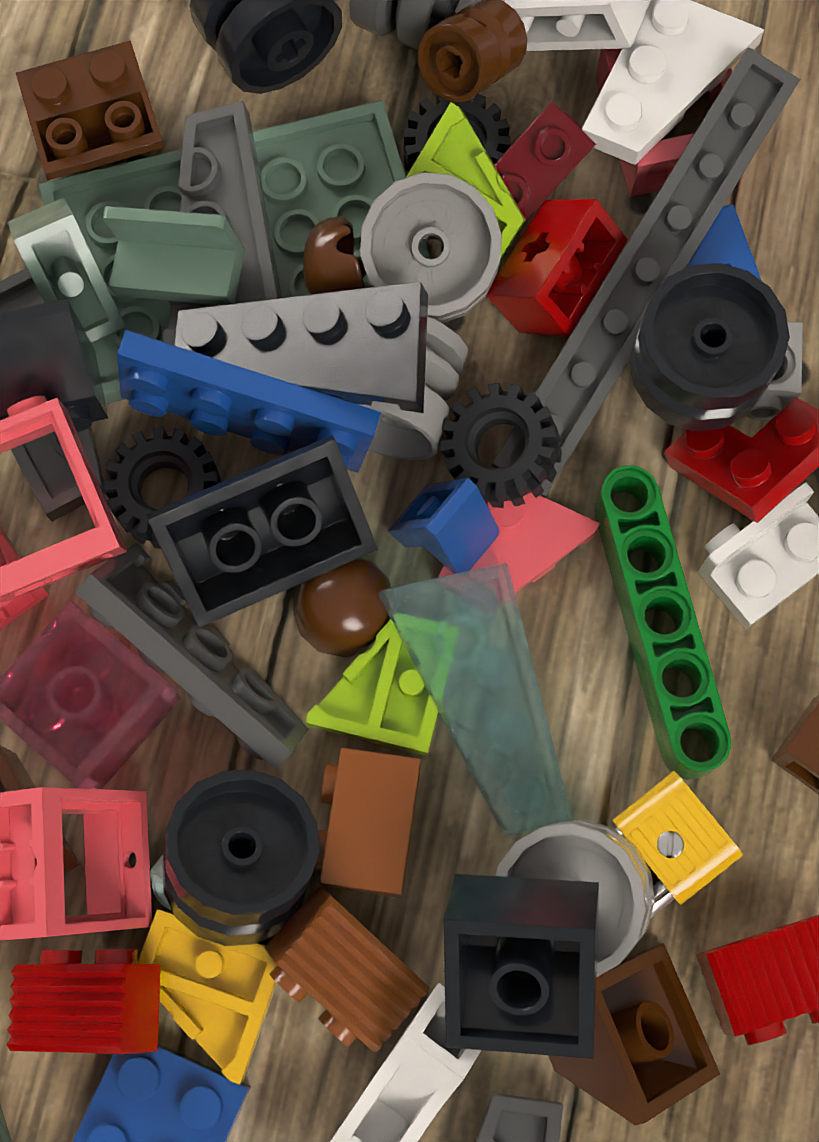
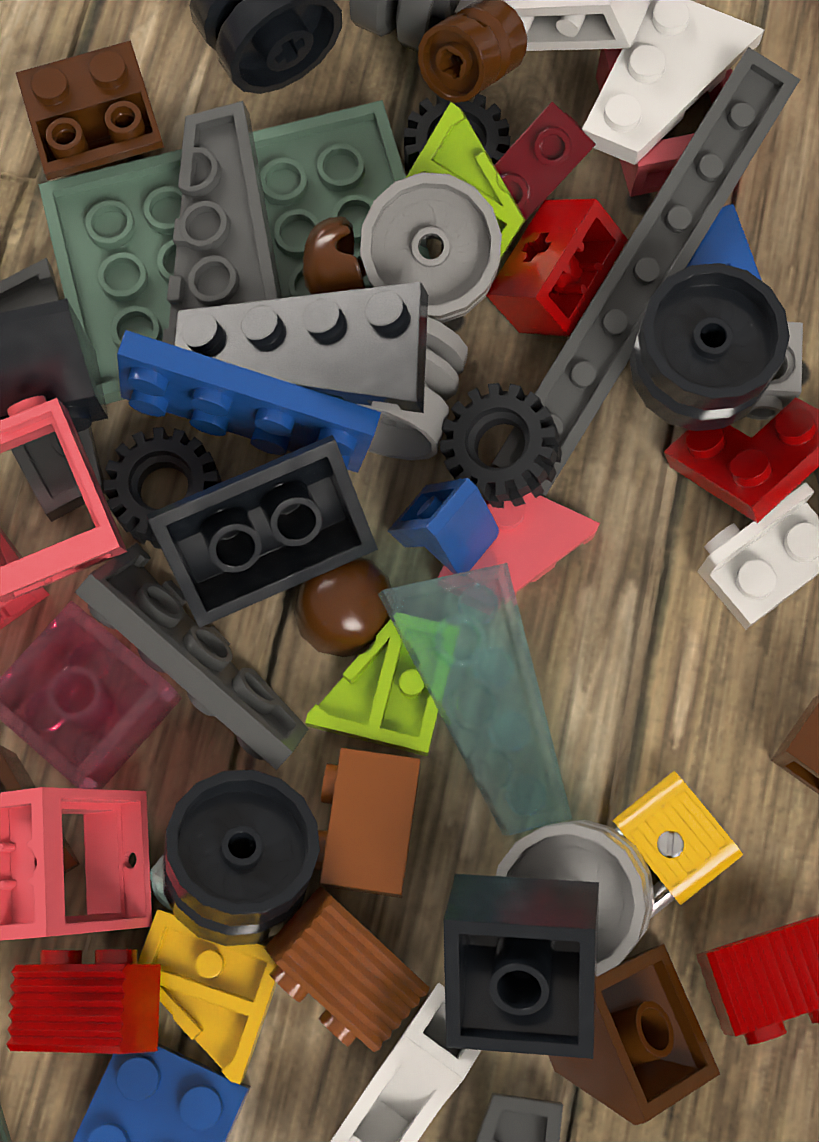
(65, 267): sand green slope -> none
(174, 256): sand green panel -> none
(655, 652): green beam -> none

